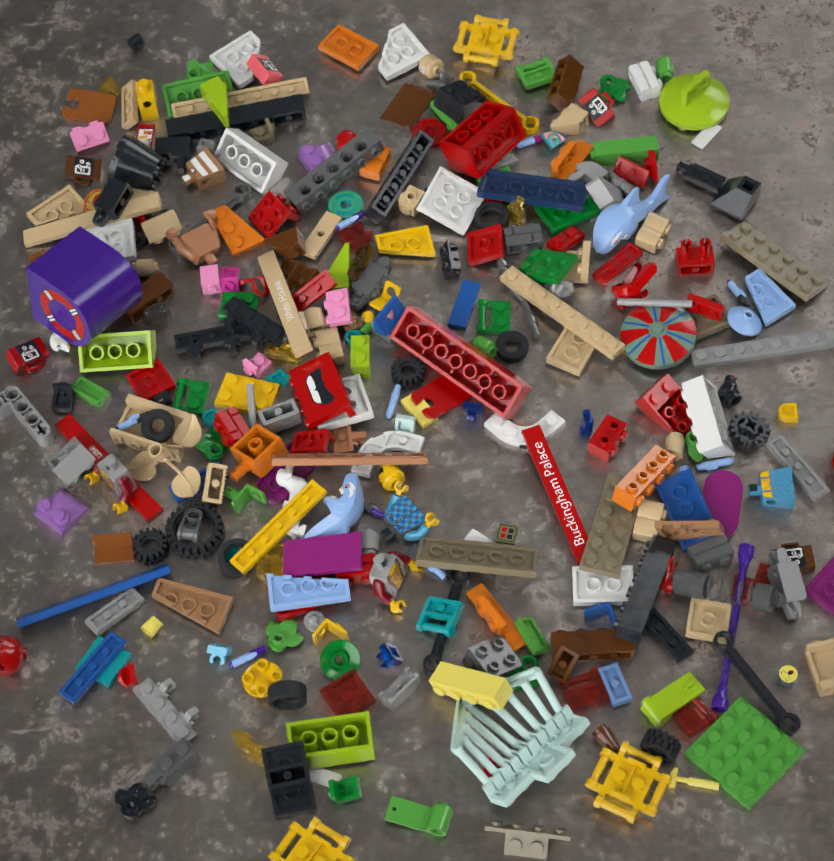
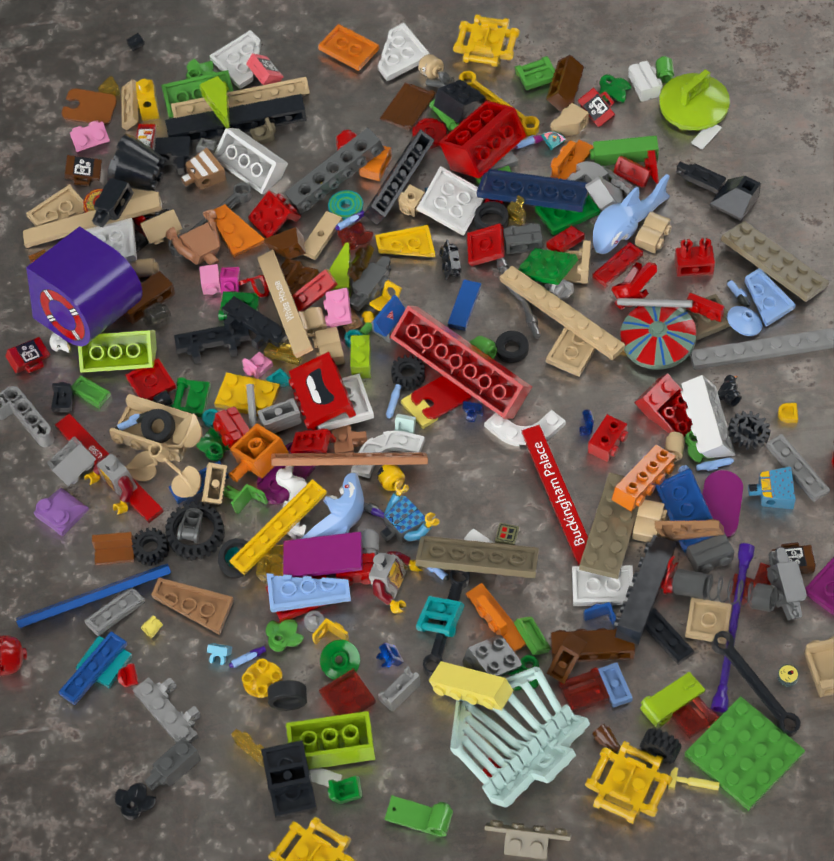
(313, 156): medium lavender slope -> none
(500, 317): green plate -> none

